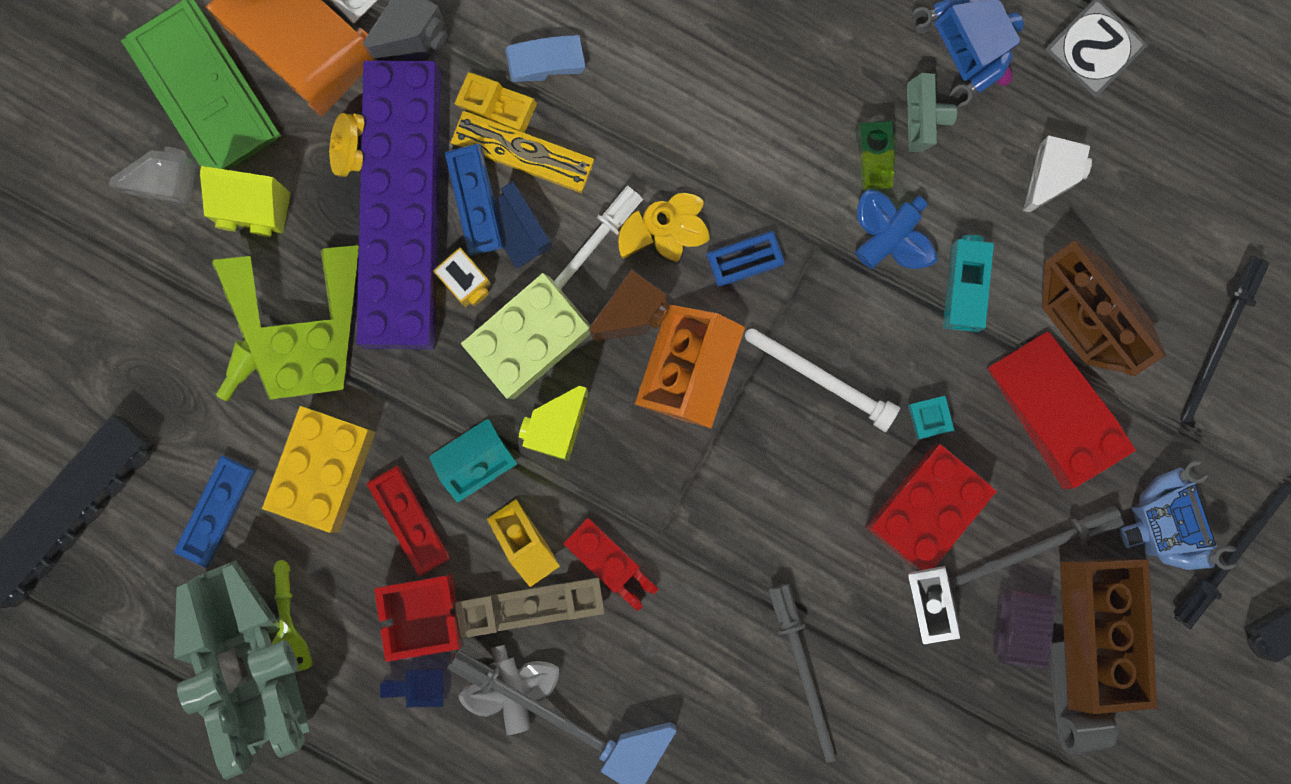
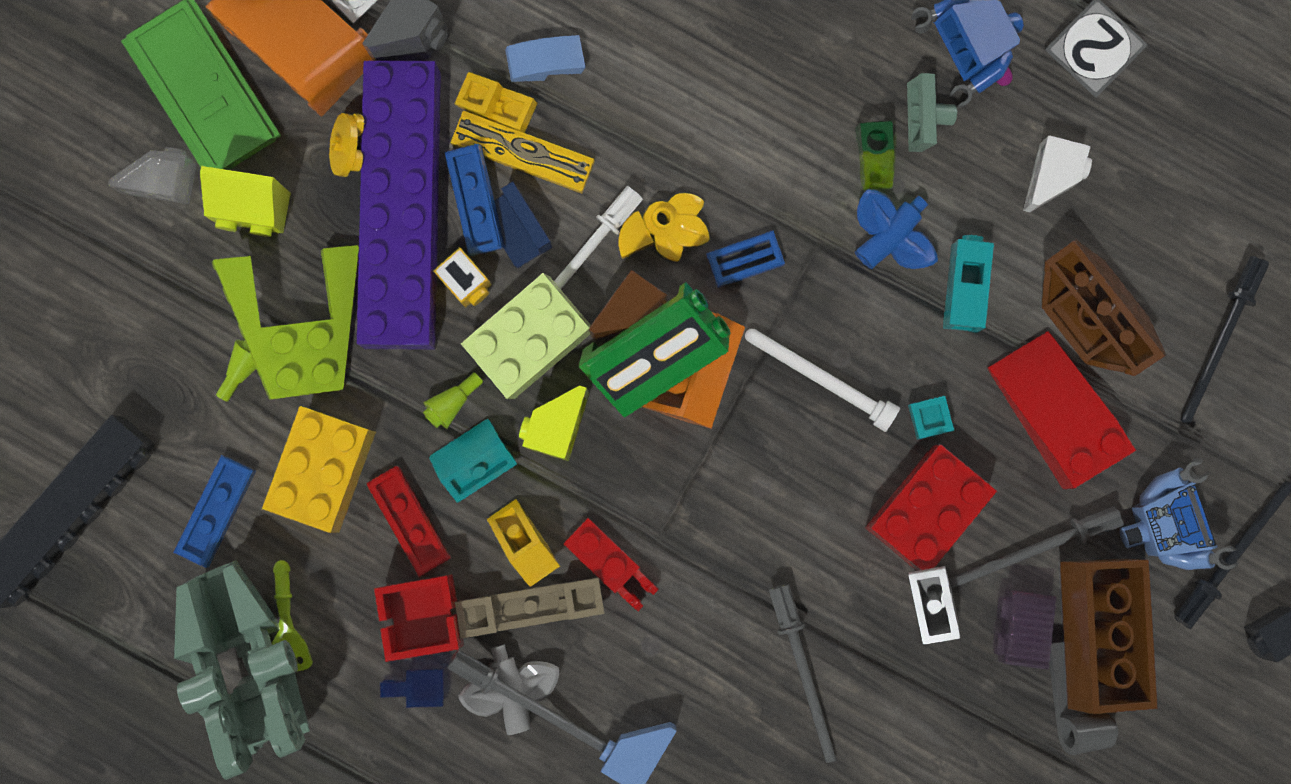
(446, 405): none -> lime cone
(657, 351): none -> green panel

